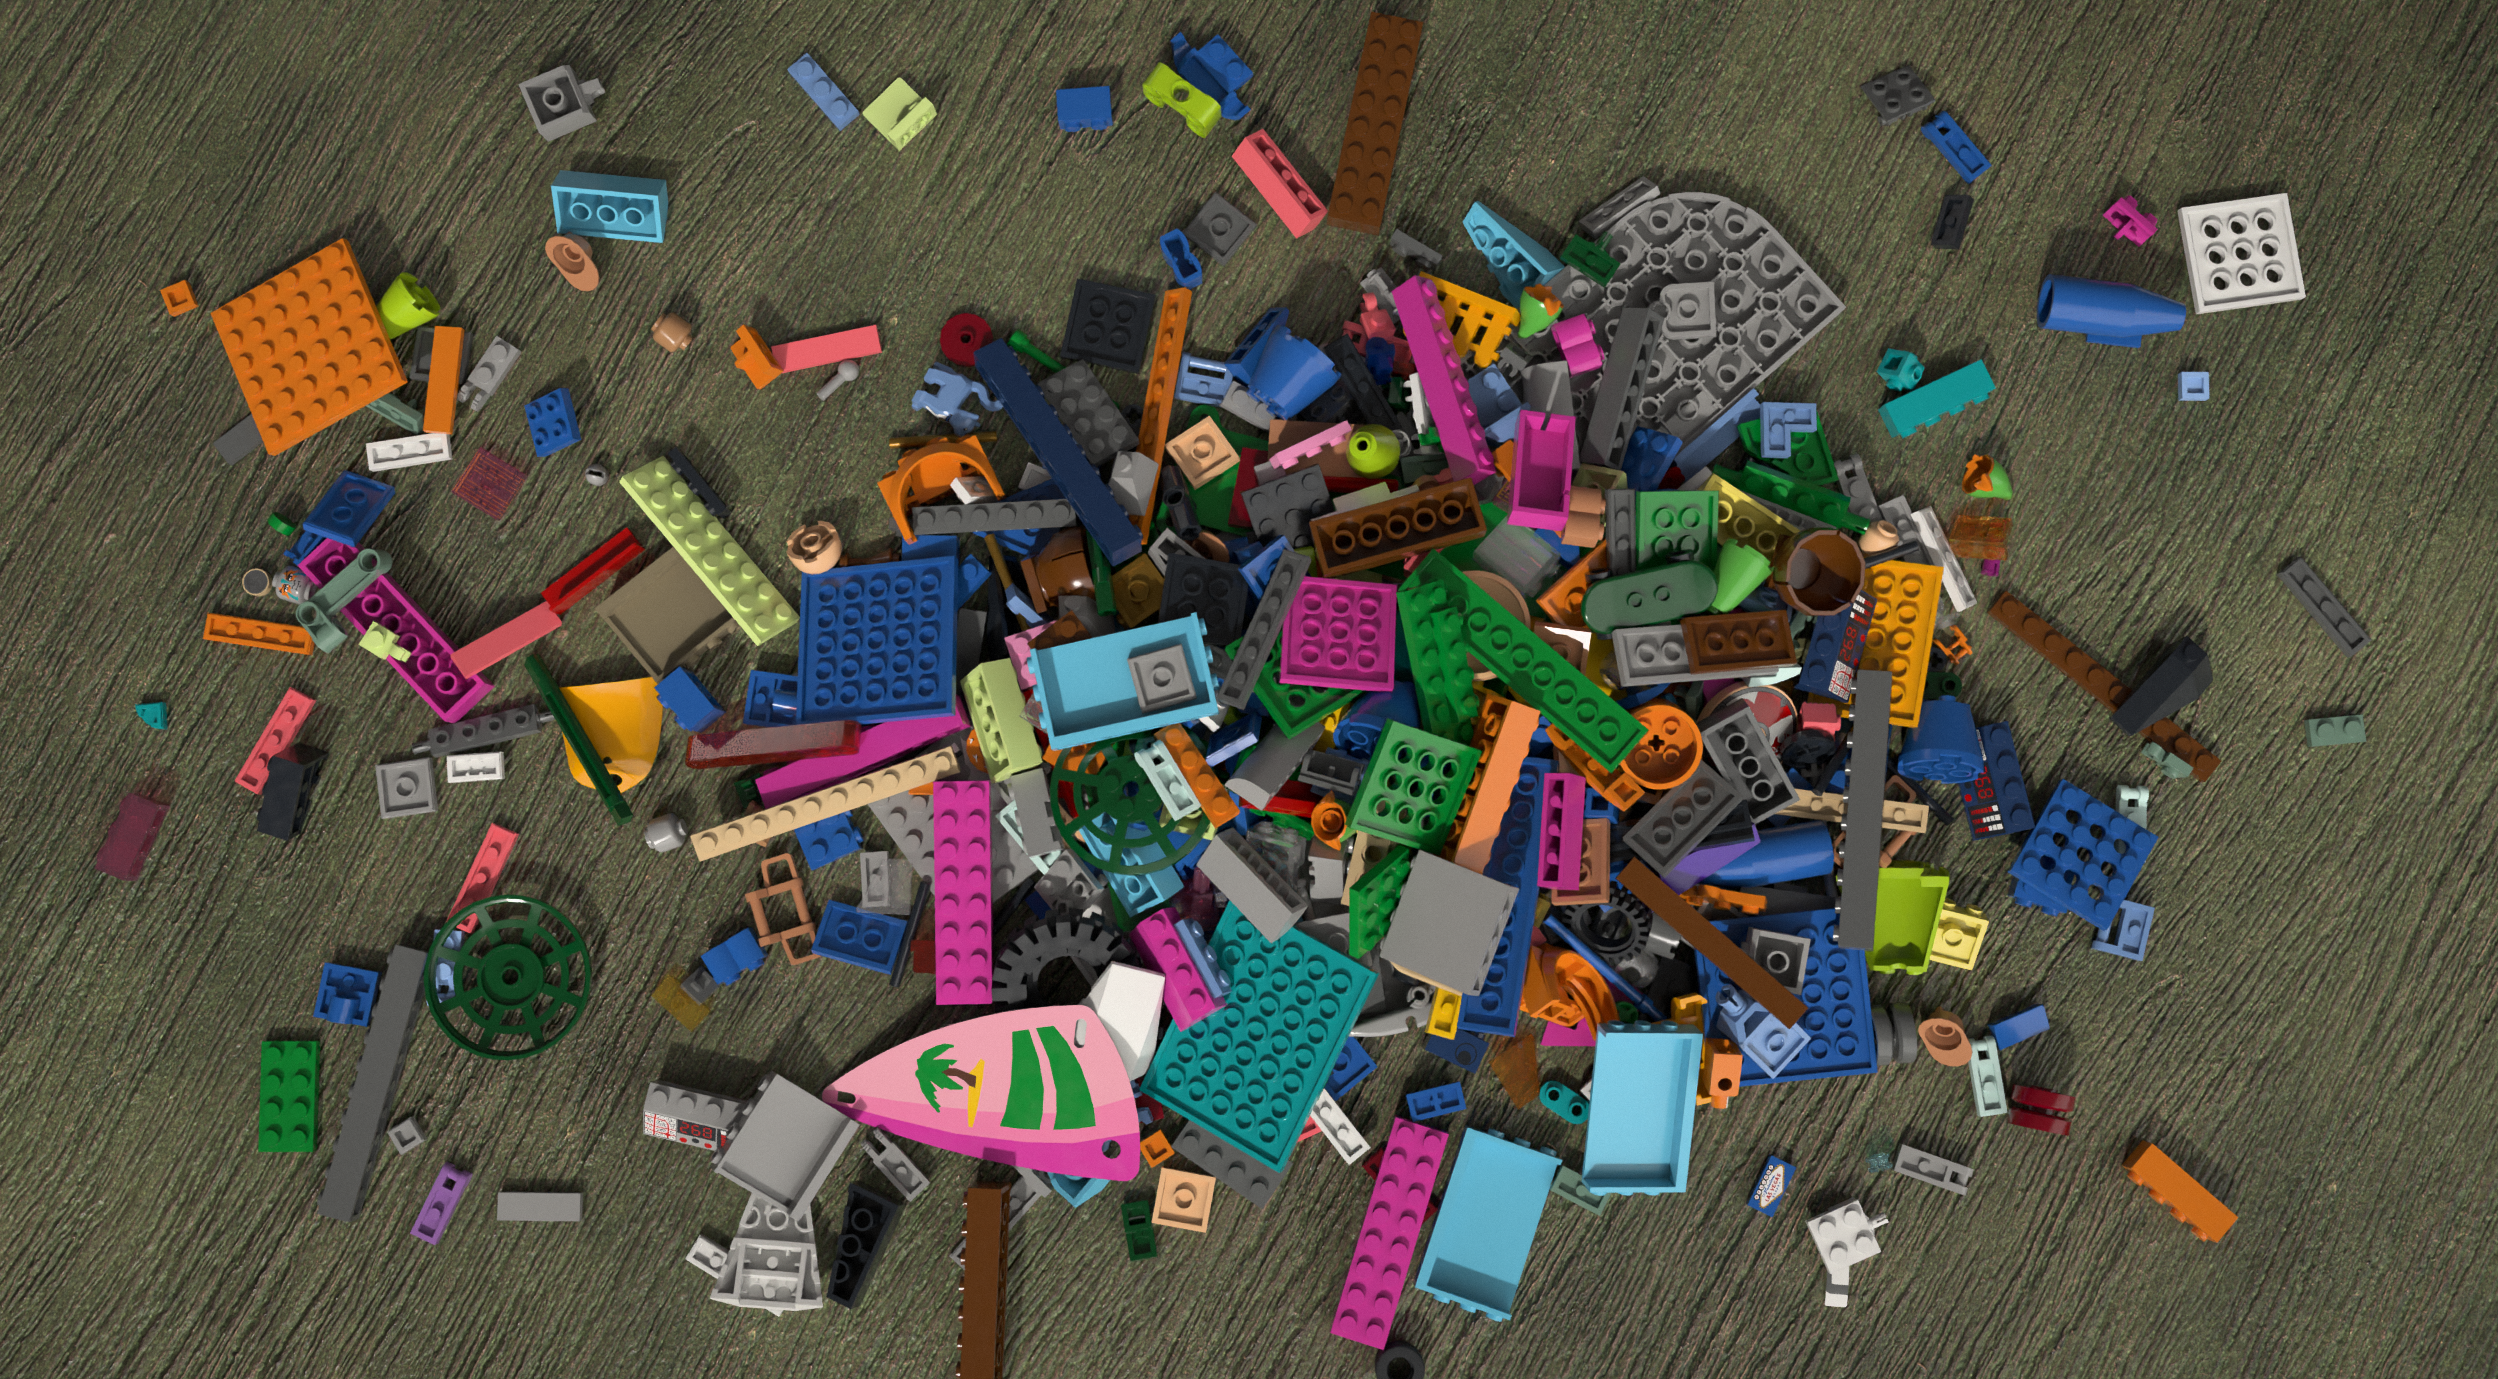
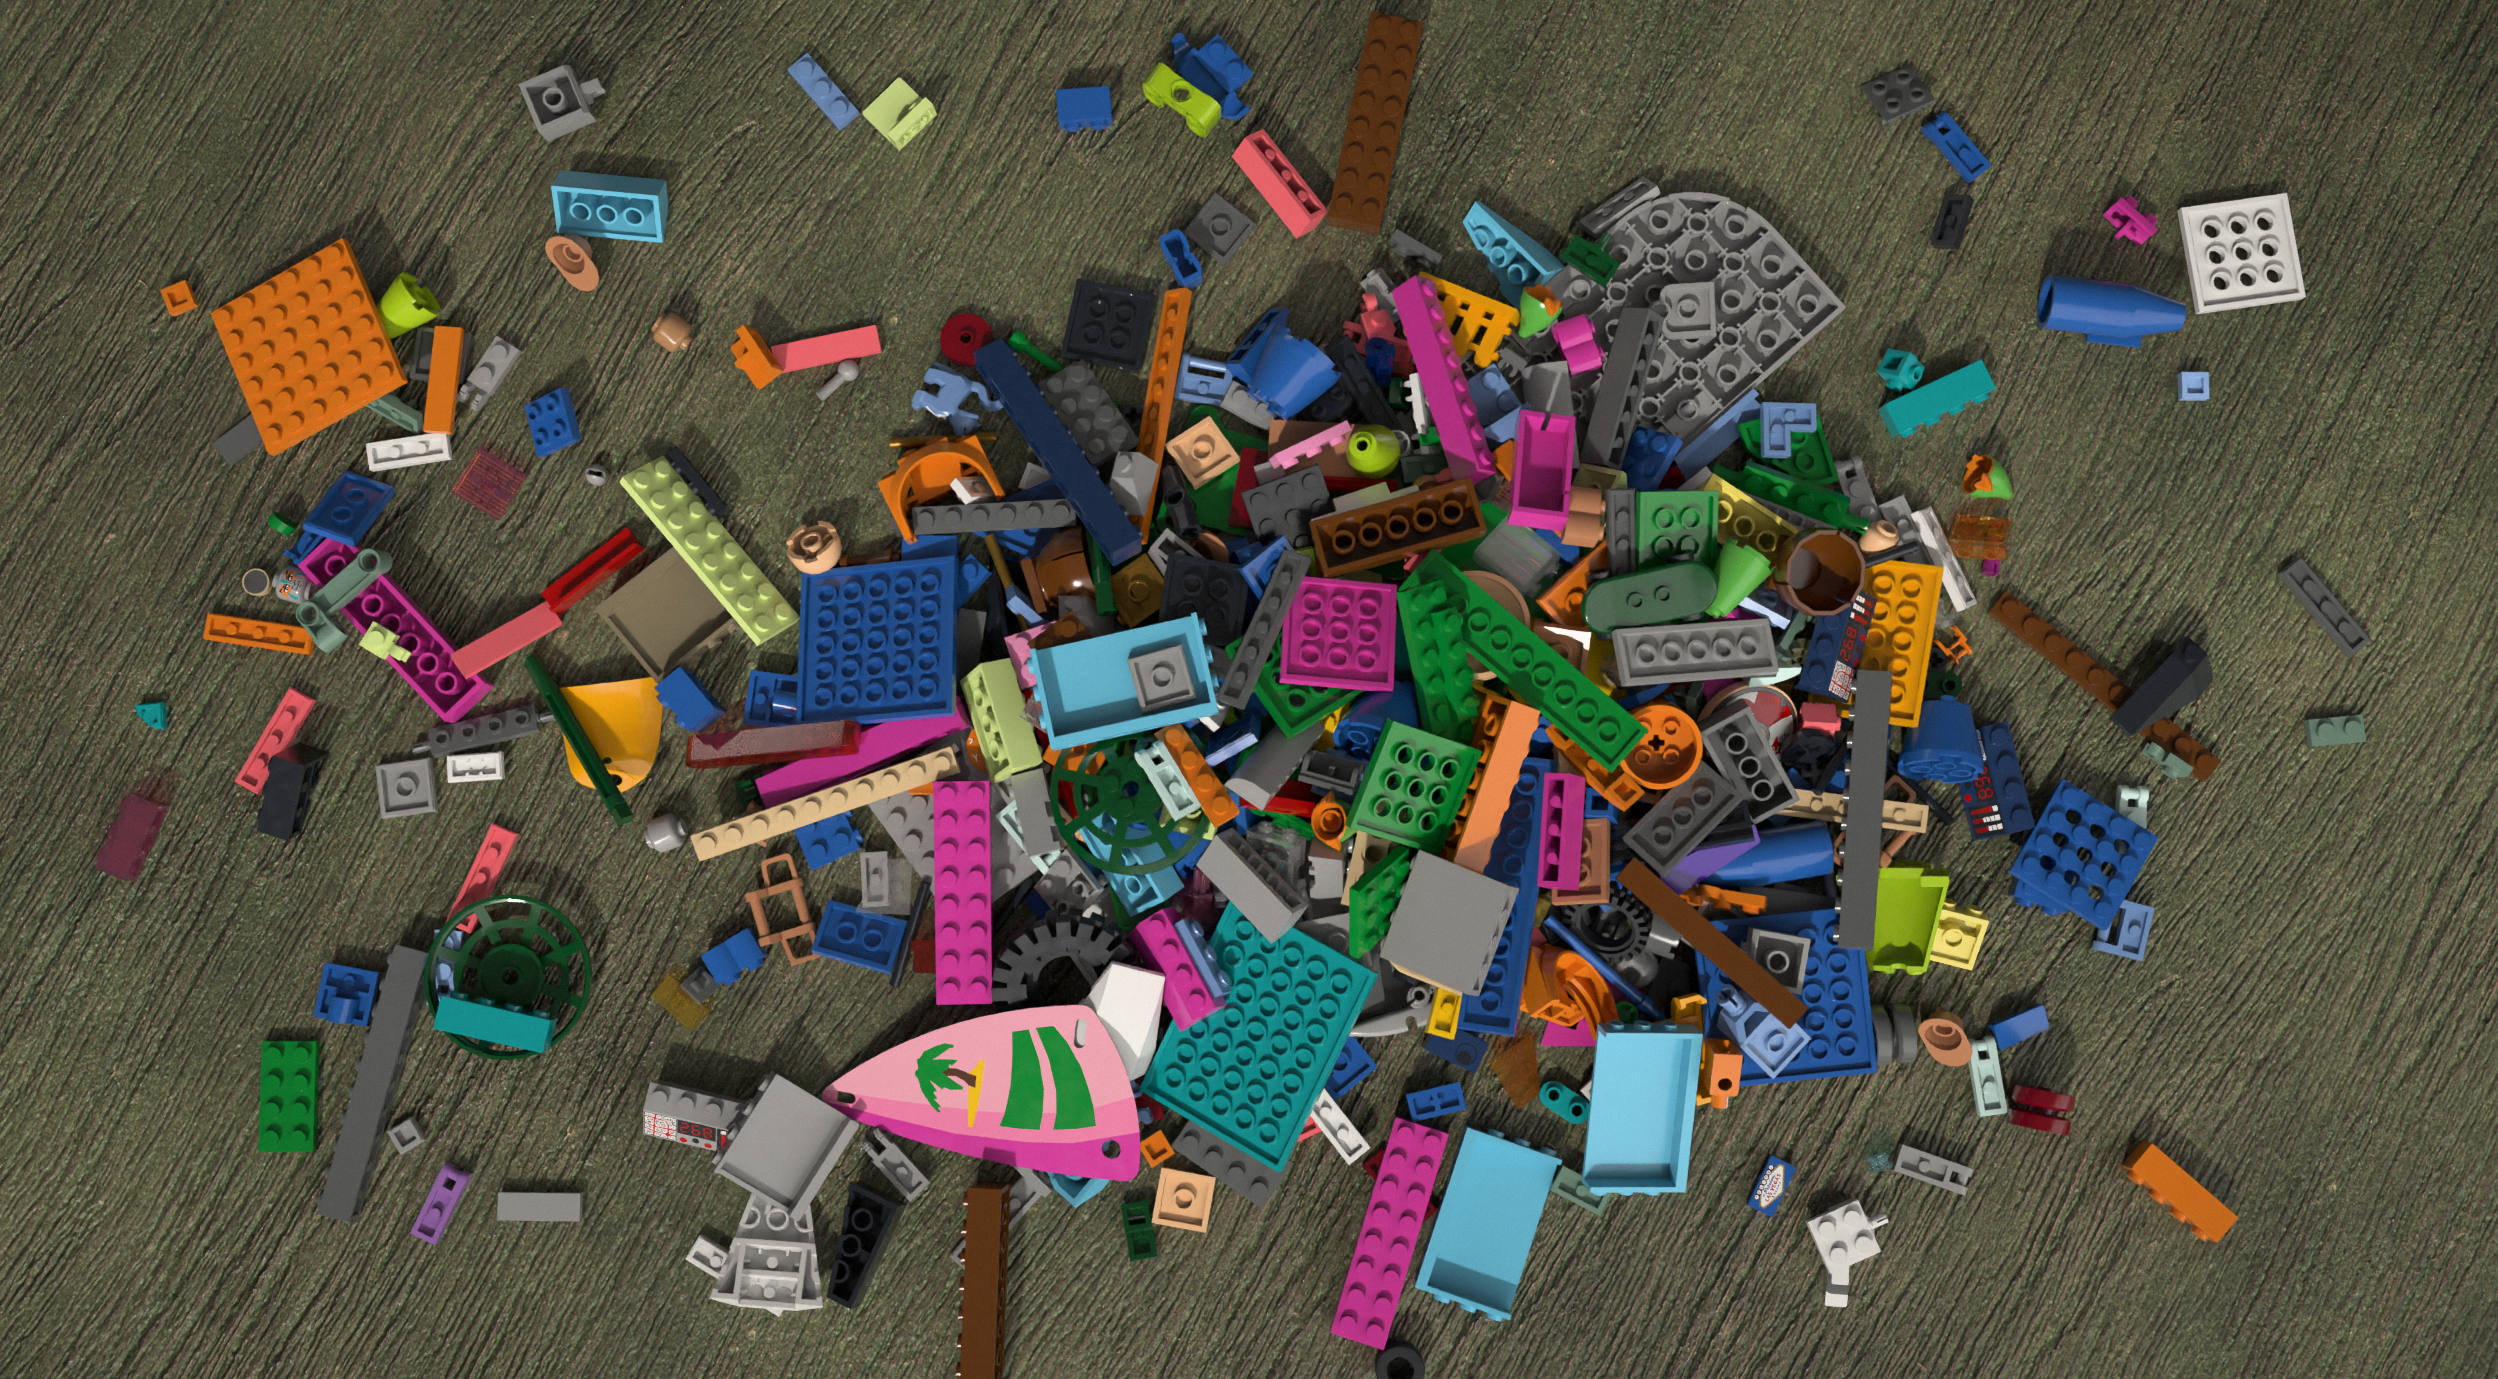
(495, 1022): none -> teal brick
(1738, 642): reddish brown plate -> none

